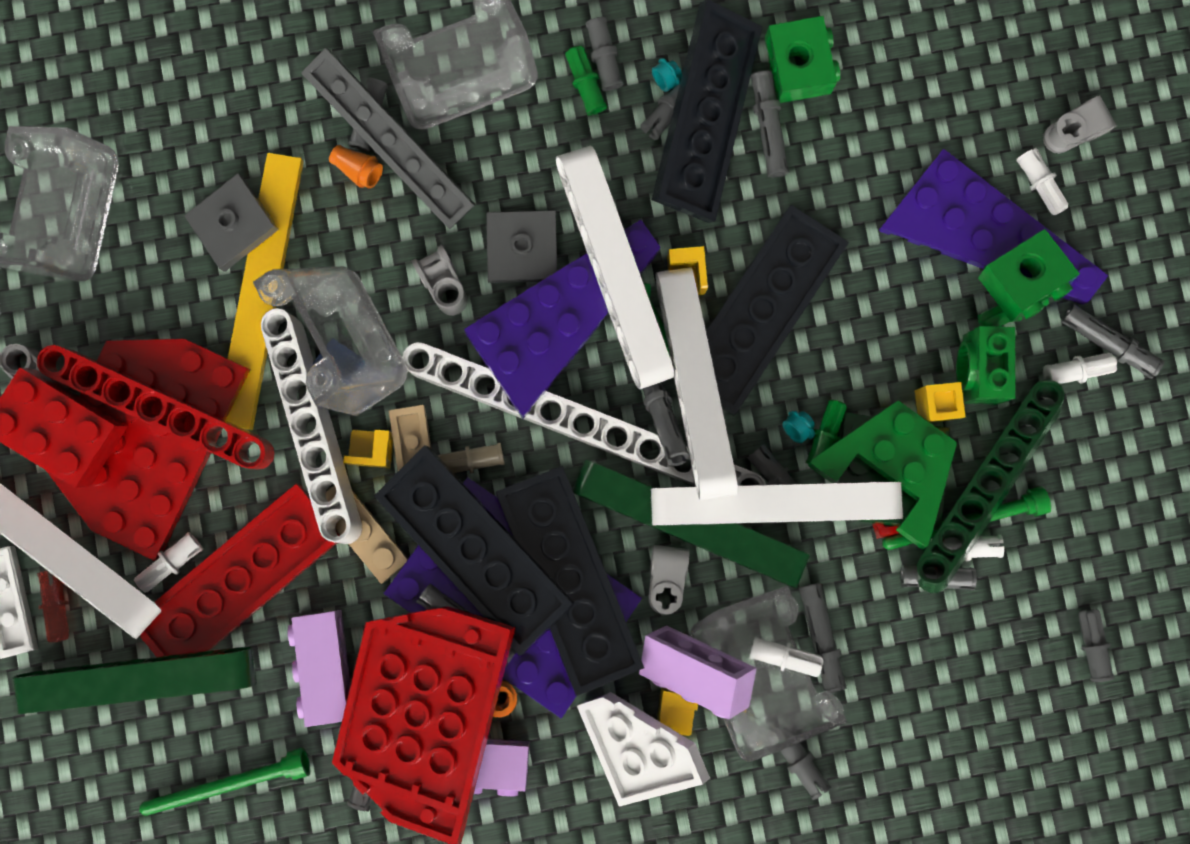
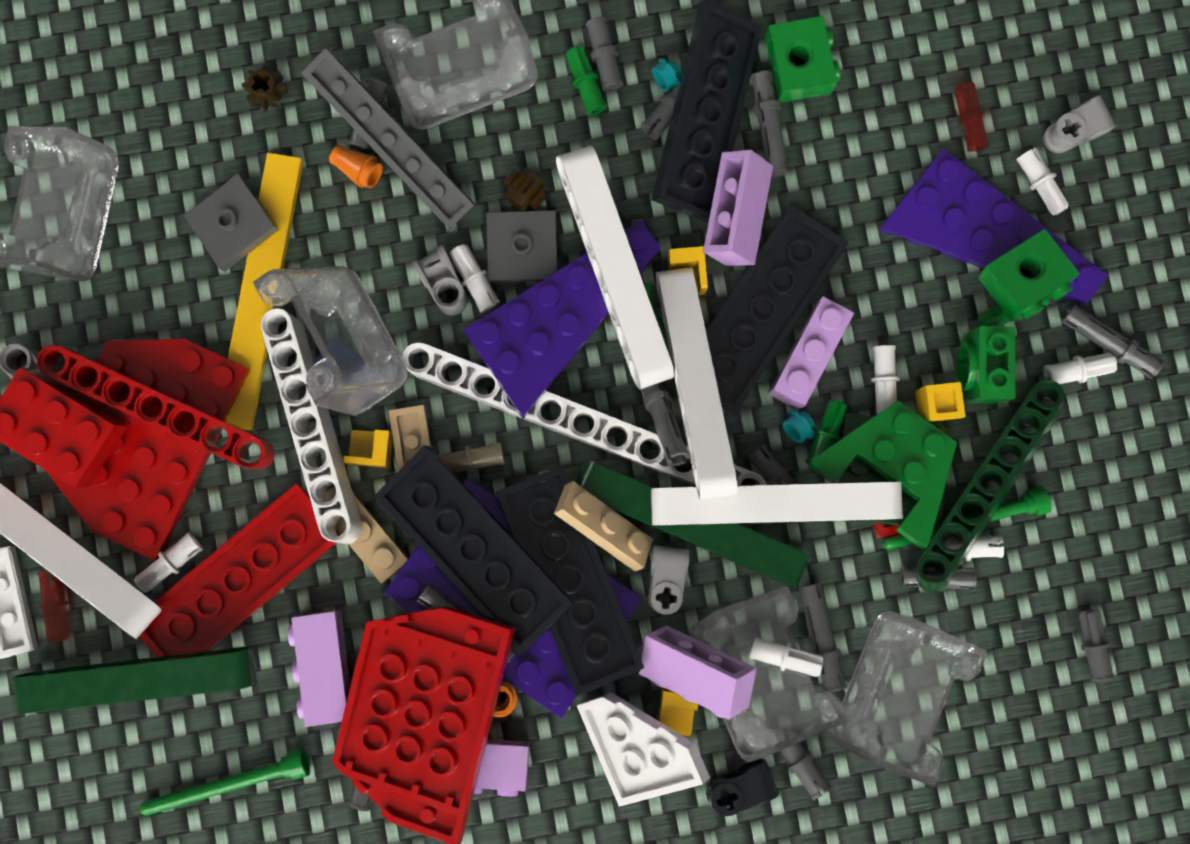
(259, 79): none -> dark brown gear
(474, 278): none -> white axle
(524, 189): none -> dark brown gear
(603, 526): none -> tan plate
(738, 208): none -> lavender brick
(748, 787): none -> black piece
(810, 353): none -> lavender brick
(885, 376): none -> white axle
(902, 693): none -> clear windscreen
(971, 117): none -> clear red axle

